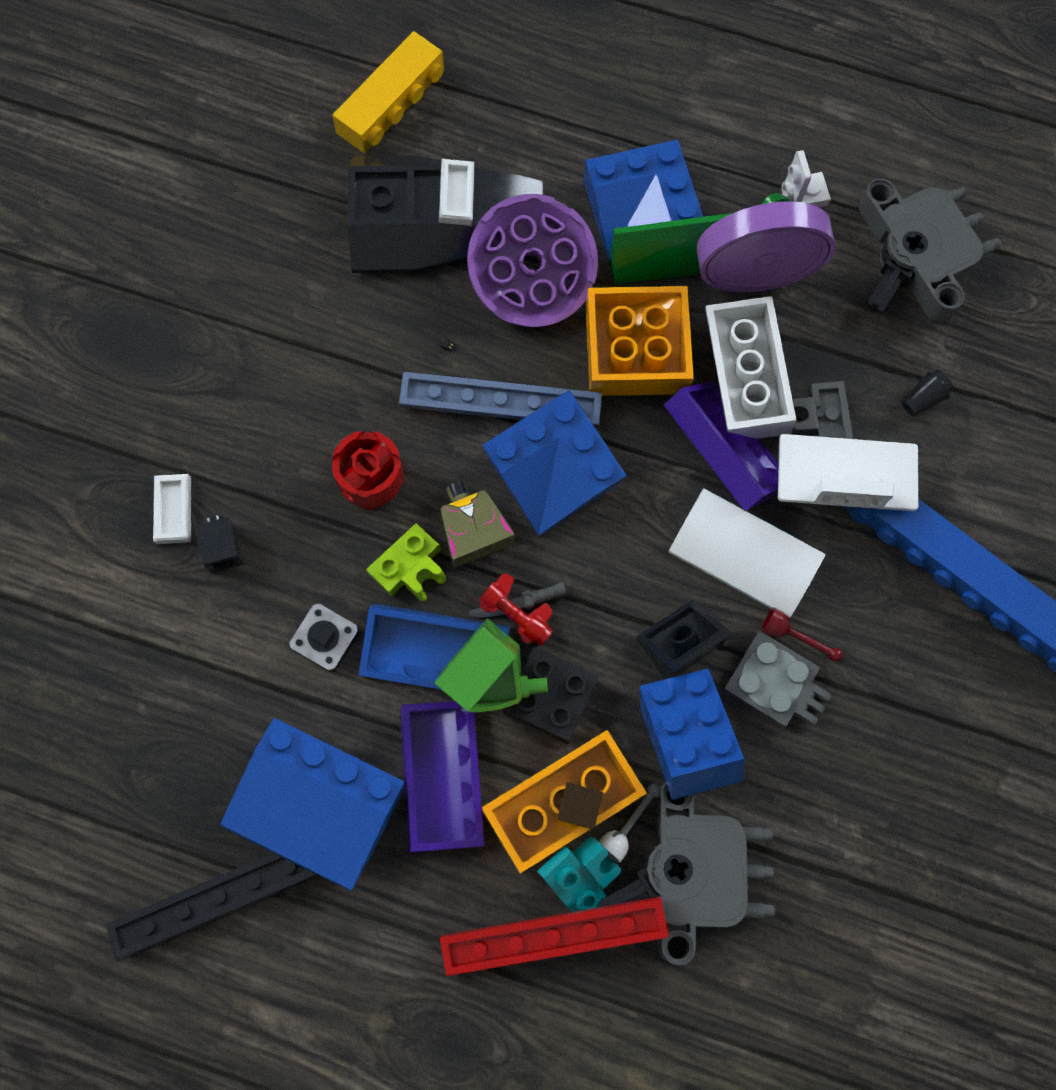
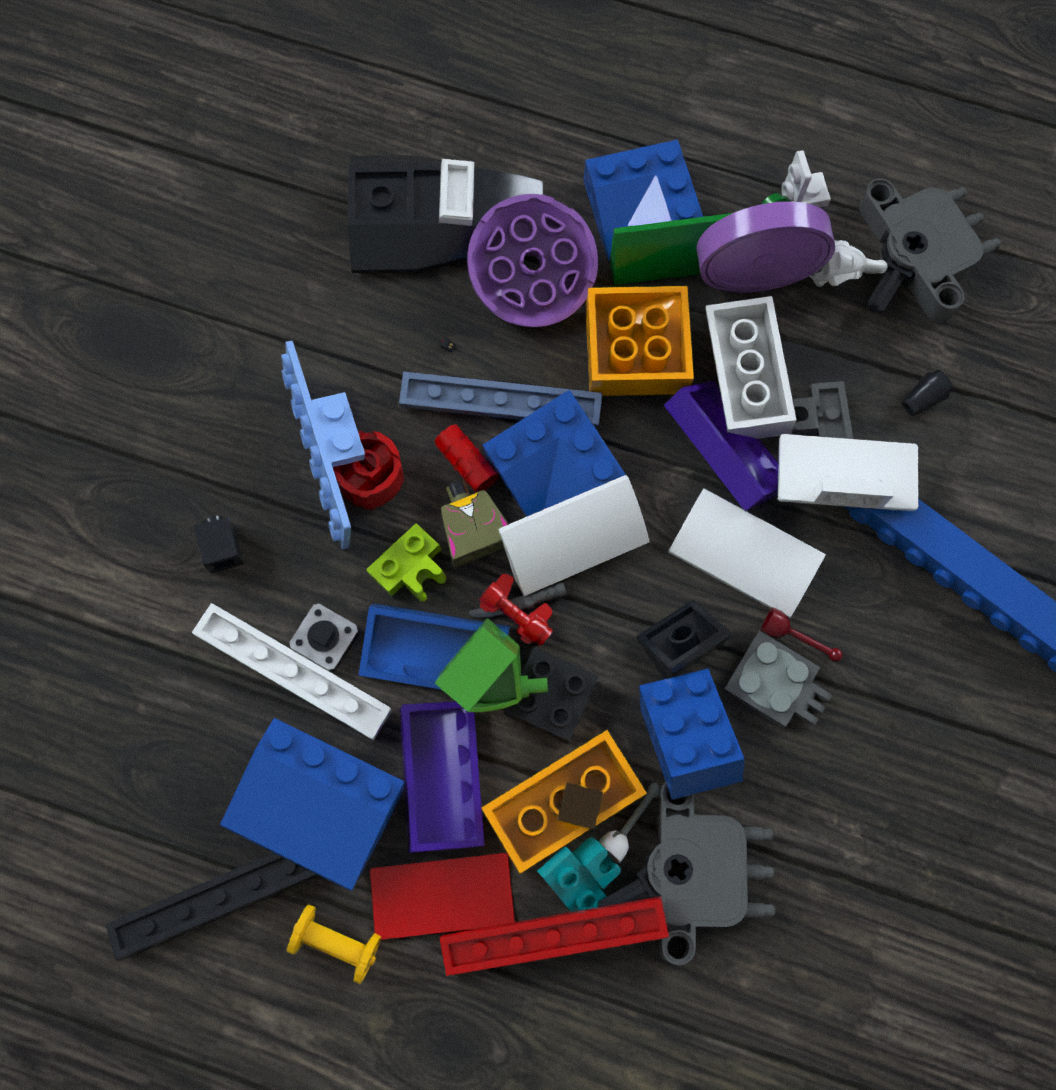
(172, 509): white tile -> none
(292, 671): none -> white plate
(329, 435): none -> light blue bracket
(333, 943): none -> yellow hose
(389, 92): yellow brick -> none
(441, 896): none -> red sticker
(466, 458): none -> red axle
(574, 535): none -> white slope
(845, 265): none -> white piece

